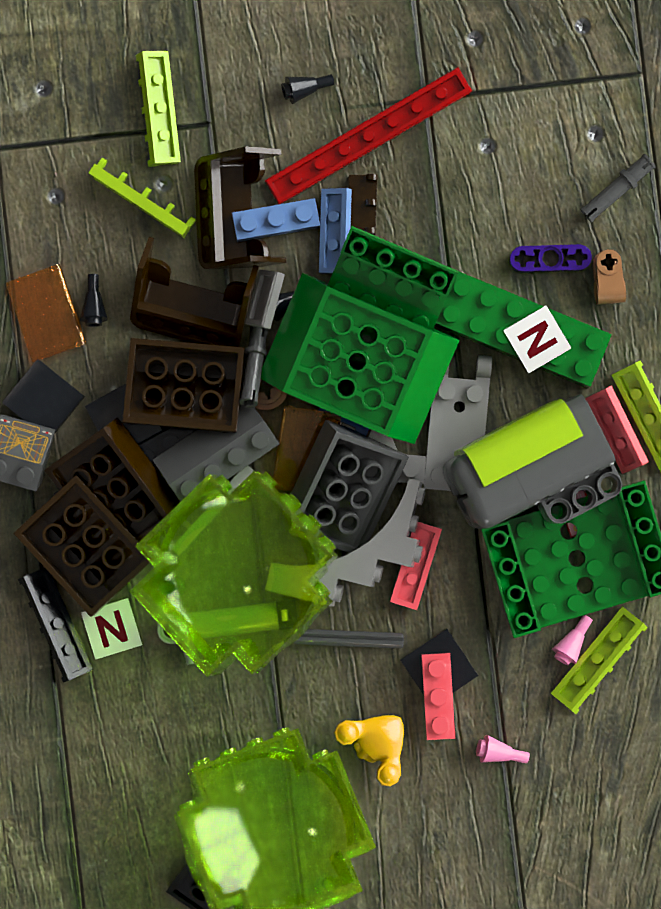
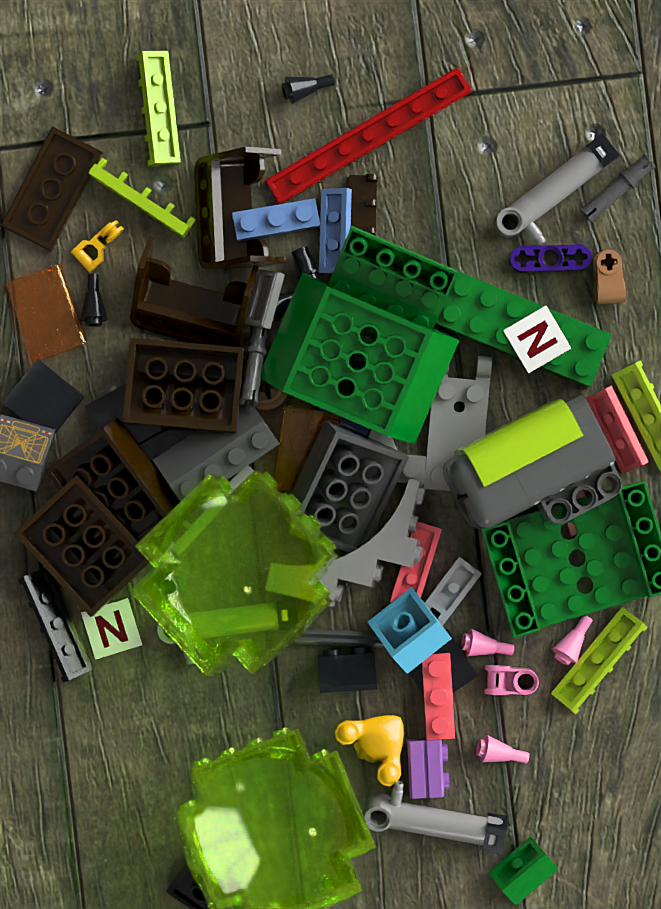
(51, 189): none -> dark brown tile
(109, 230): none -> yellow piece
(304, 262): none -> black pin
(347, 671): none -> black slope
(409, 630): none -> medium azure slope
(426, 768): none -> medium lavender brick
(435, 822): none -> light grey piece
(452, 589): none -> light grey plate
(479, 644): none -> bright pink cone
(508, 680): none -> bright pink piece
(523, 871): none -> green panel
(556, 187): none -> light grey piece

